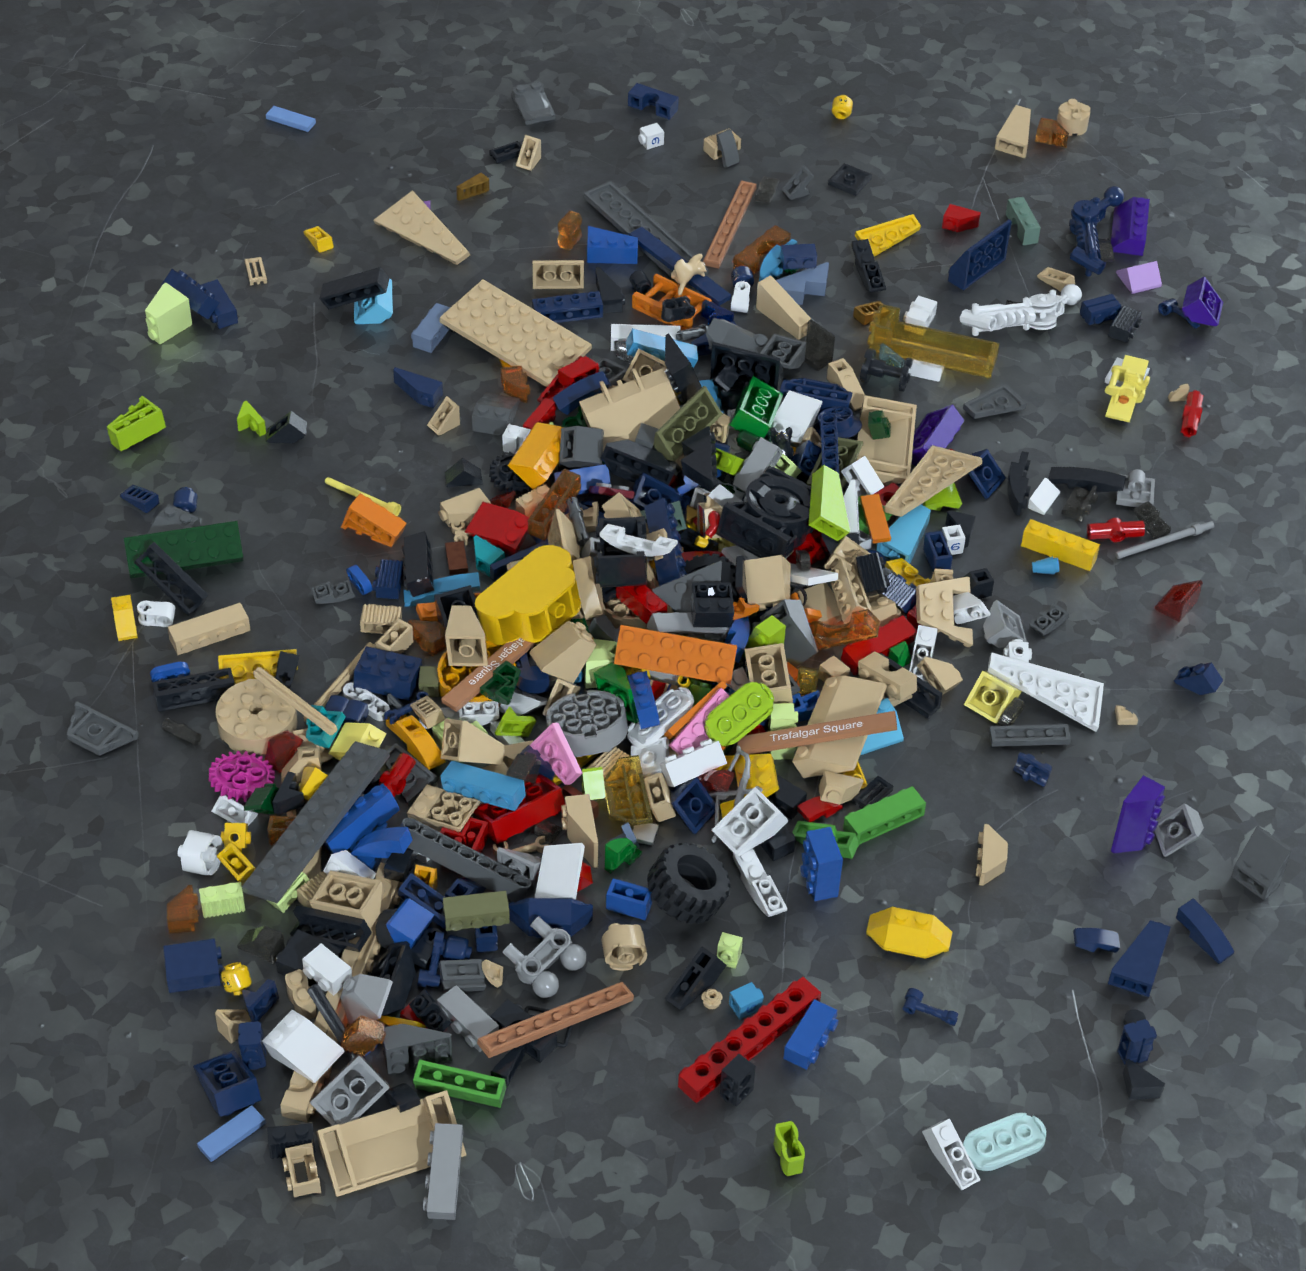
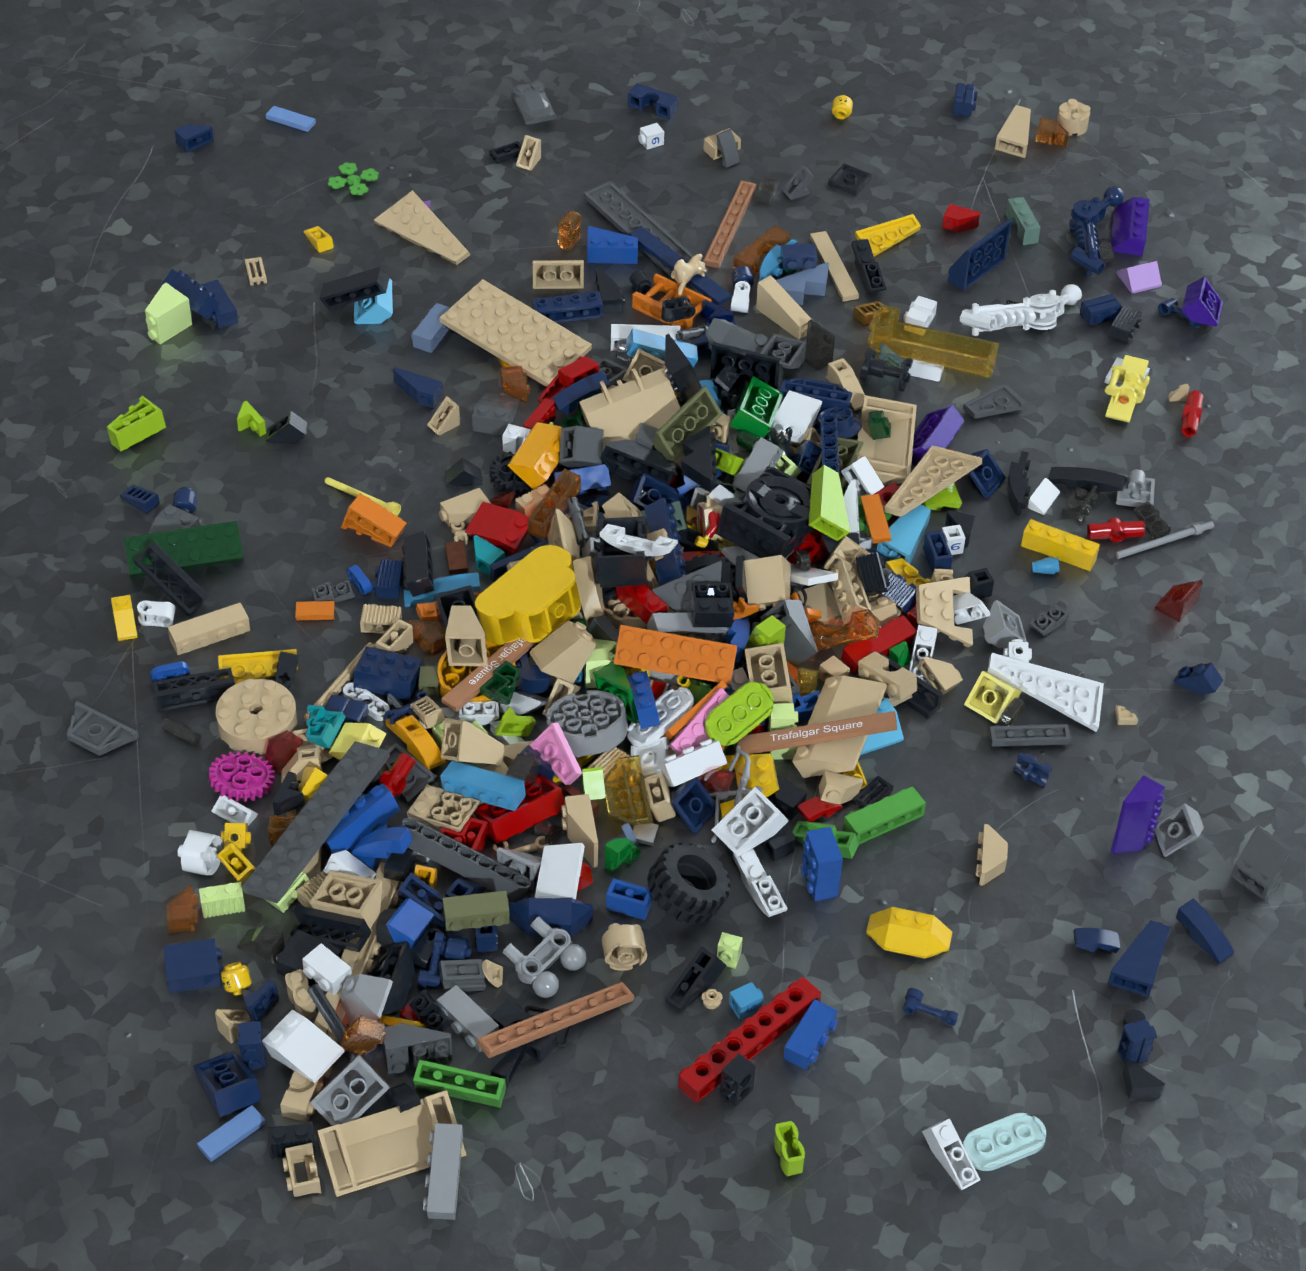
(193, 136): none -> dark blue slope
(262, 800): dark green slope -> none
(295, 701): tan axle -> none
(315, 610): none -> orange tile
(353, 180): none -> bright green plant
(474, 186): pearl gold slope -> none
(605, 489): dark red piece -> none
(836, 269): none -> tan tile
(964, 99): none -> dark blue brick
(1057, 278): tan slope -> none

